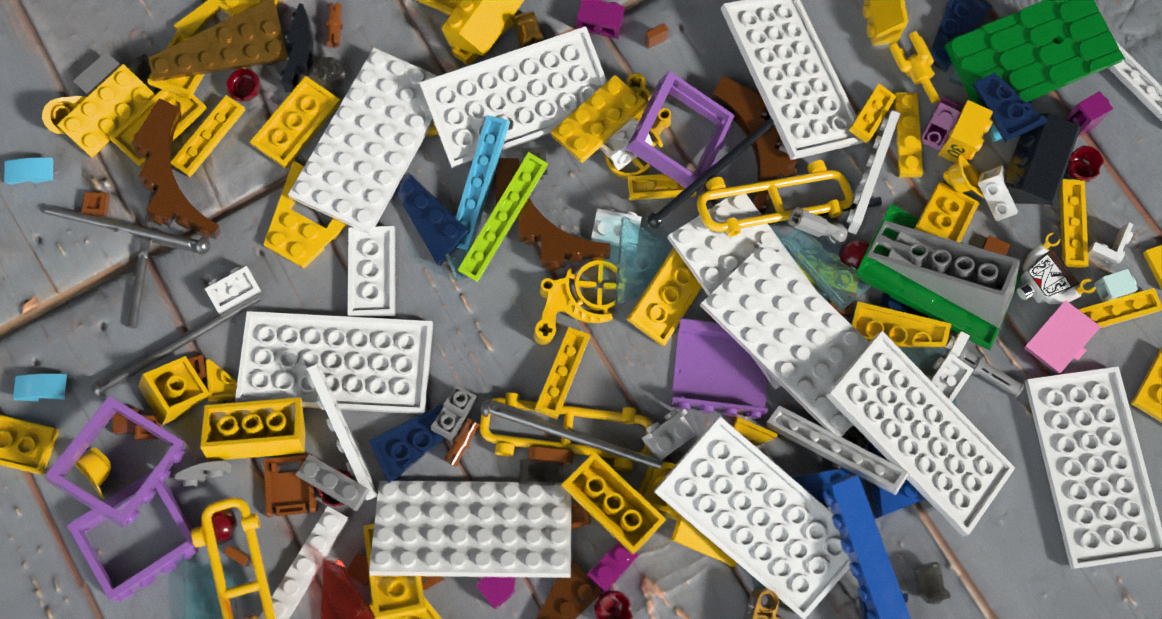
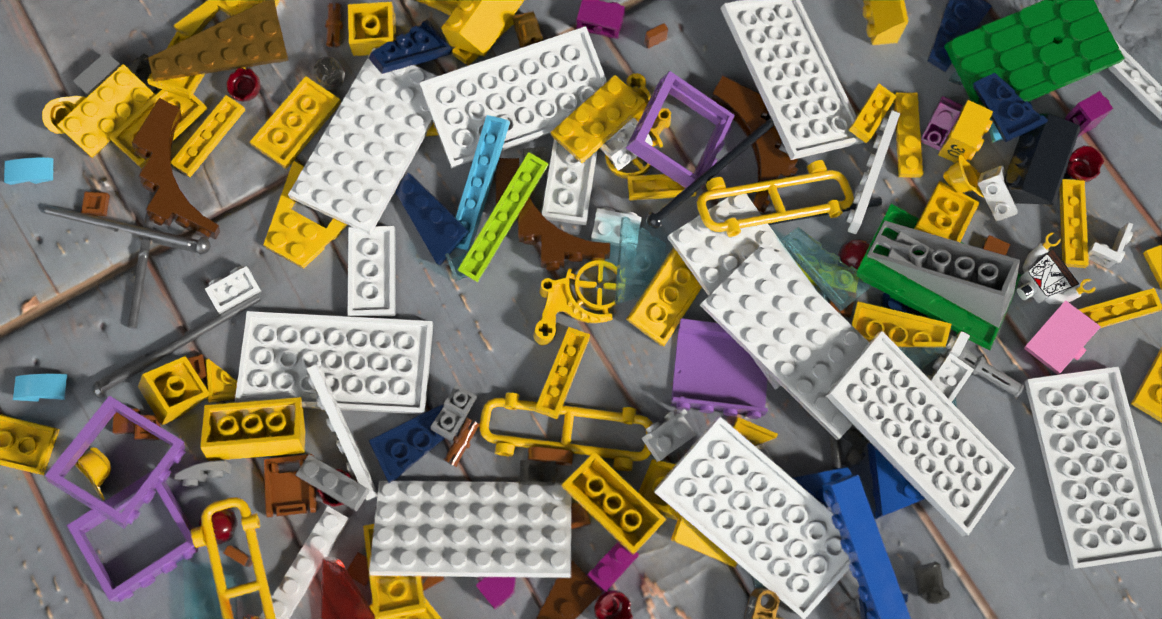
(301, 51): black slope -> none
(370, 26): none -> yellow brick
(415, 47): none -> dark blue wing
(535, 421): flat silver bar -> none
(568, 187): none -> white plate
(818, 226): light grey piece -> none
(837, 450): white plate -> none
(917, 65): yellow plant -> none
(1116, 285): light aqua brick -> none

